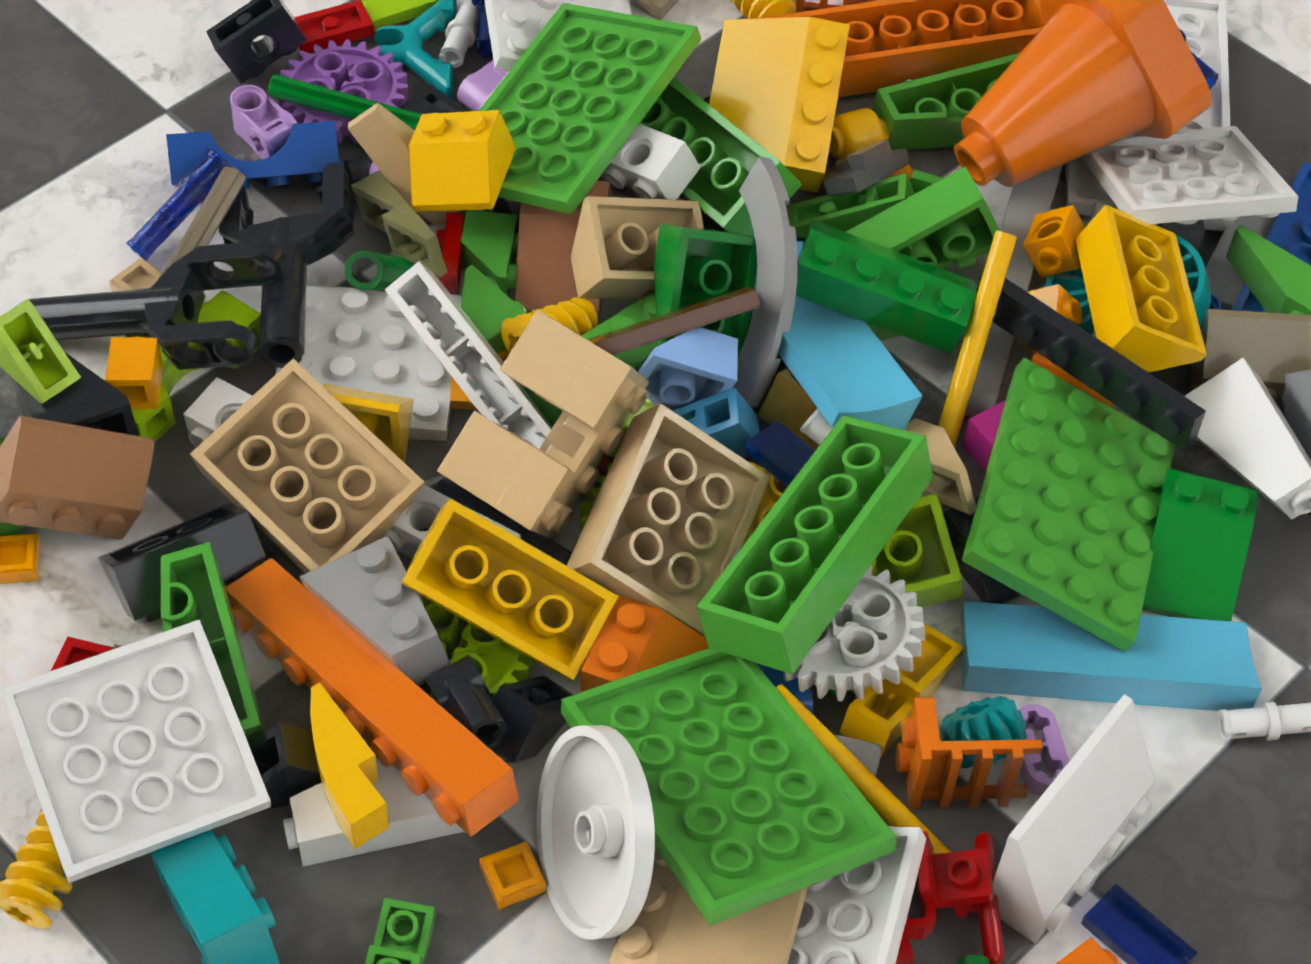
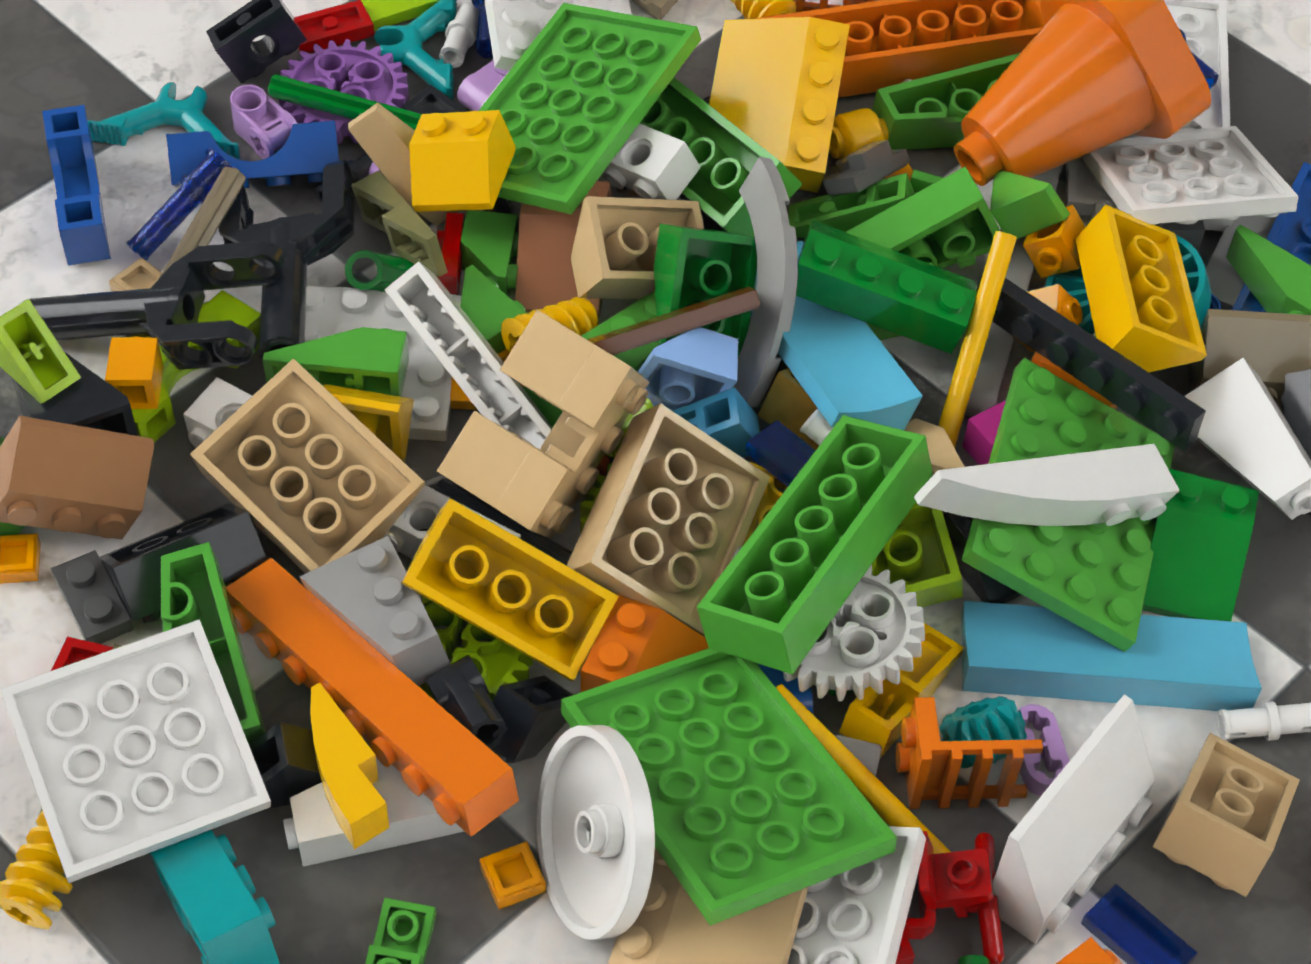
(76, 185): none -> blue arch
(92, 598): none -> dark grey plate
(163, 111): none -> teal piece
(351, 359): none -> bright green slope
(1024, 204): none -> bright green slope
(1057, 489): none -> white slope
(1227, 815): none -> tan slope

